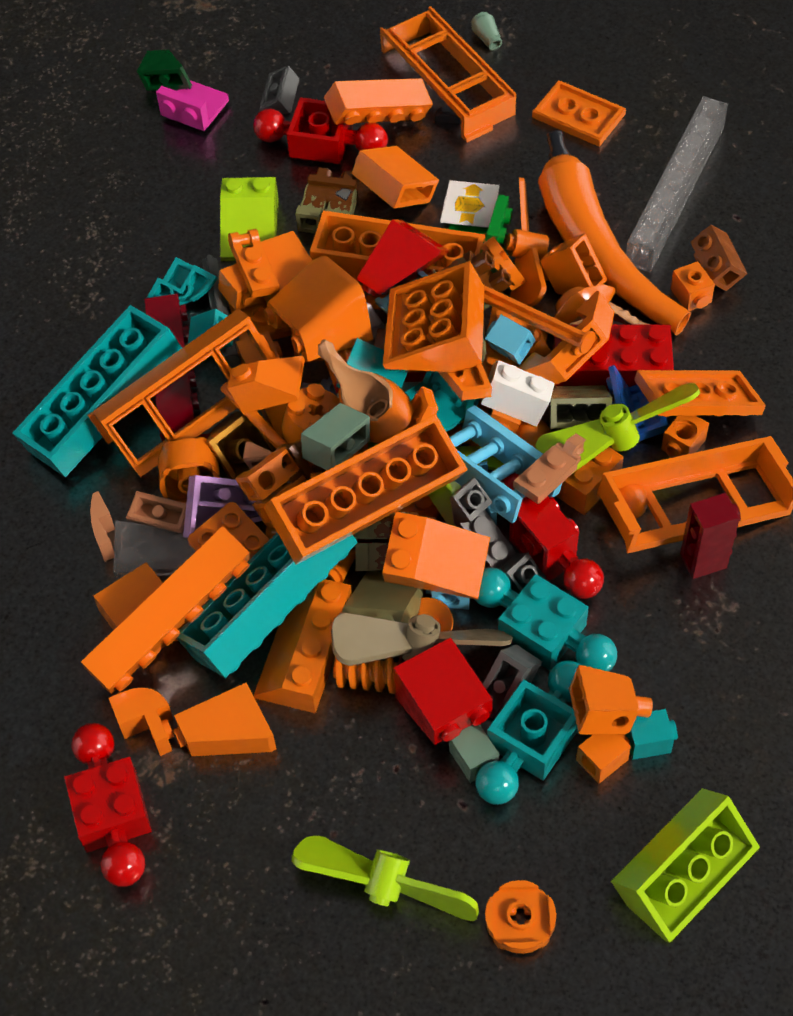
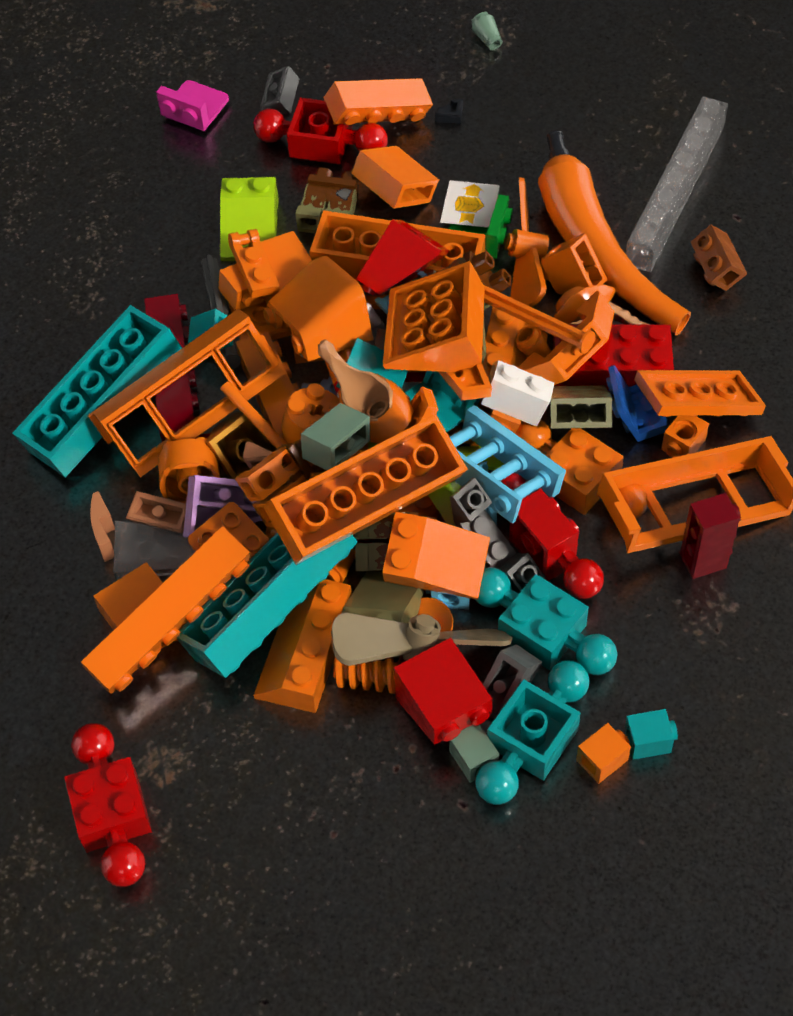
(144, 710): orange brick -> none
(162, 69): dark green slope -> none
(186, 280): teal brick -> none
(225, 725): orange slope -> none
(266, 383): orange slope -> none
(382, 876): lime piece -> none
(474, 121): orange piece -> none
(503, 261): orange plate -> none
(509, 339): medium azure brick -> none
(514, 936): orange plate -> none
(550, 469): nougat hinge -> none
(578, 113): orange tile -> none
(605, 702): orange torso -> none
(617, 425): lime piece -> none
(686, 863): lime slope -> none
(692, 286): orange brick -> none

